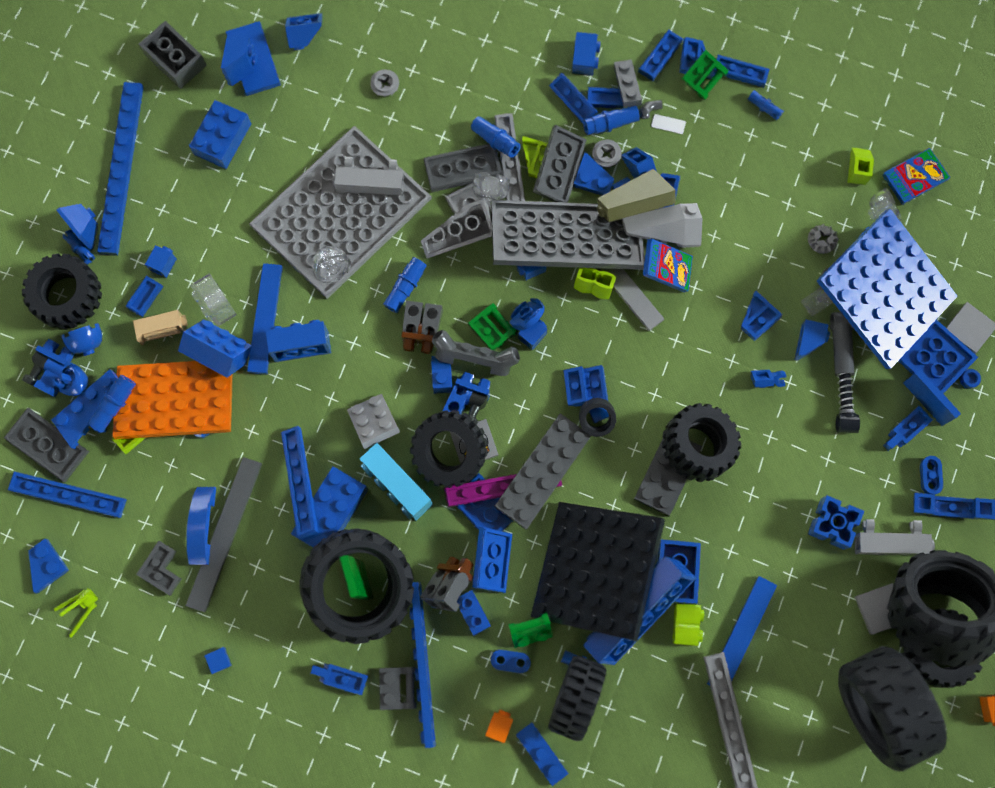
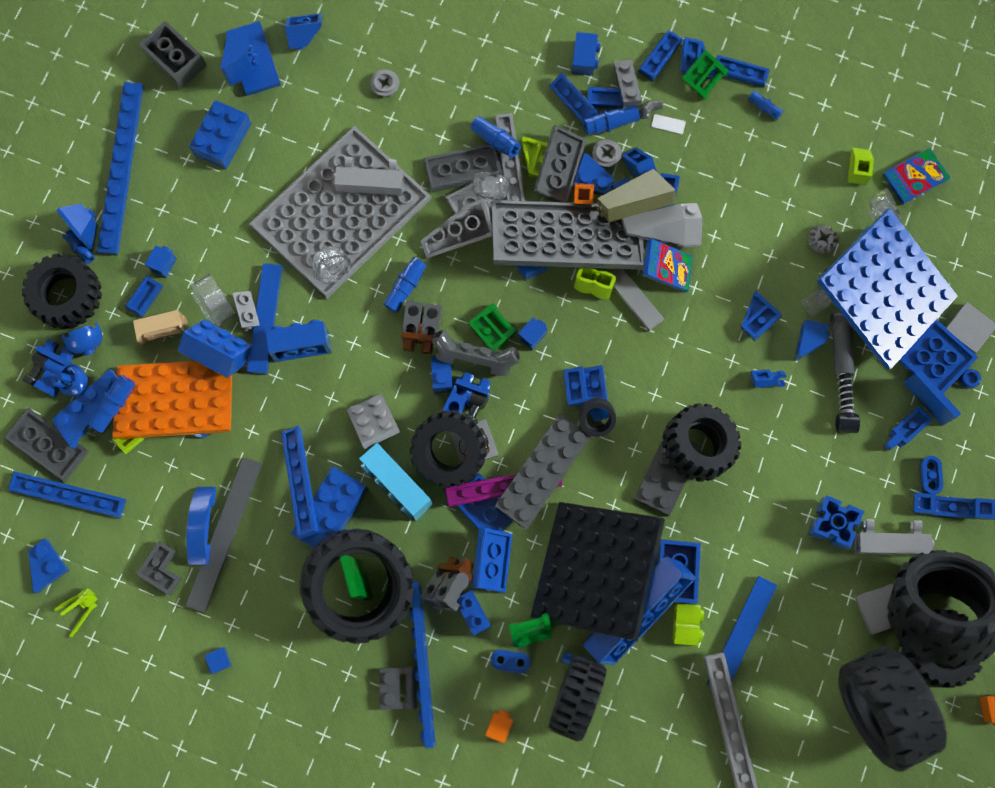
(245, 310): none -> light grey hinge
(341, 678): blue hinge -> none
(527, 314): blue tile -> none
(542, 754): blue plate -> none
(583, 193): none -> orange brick

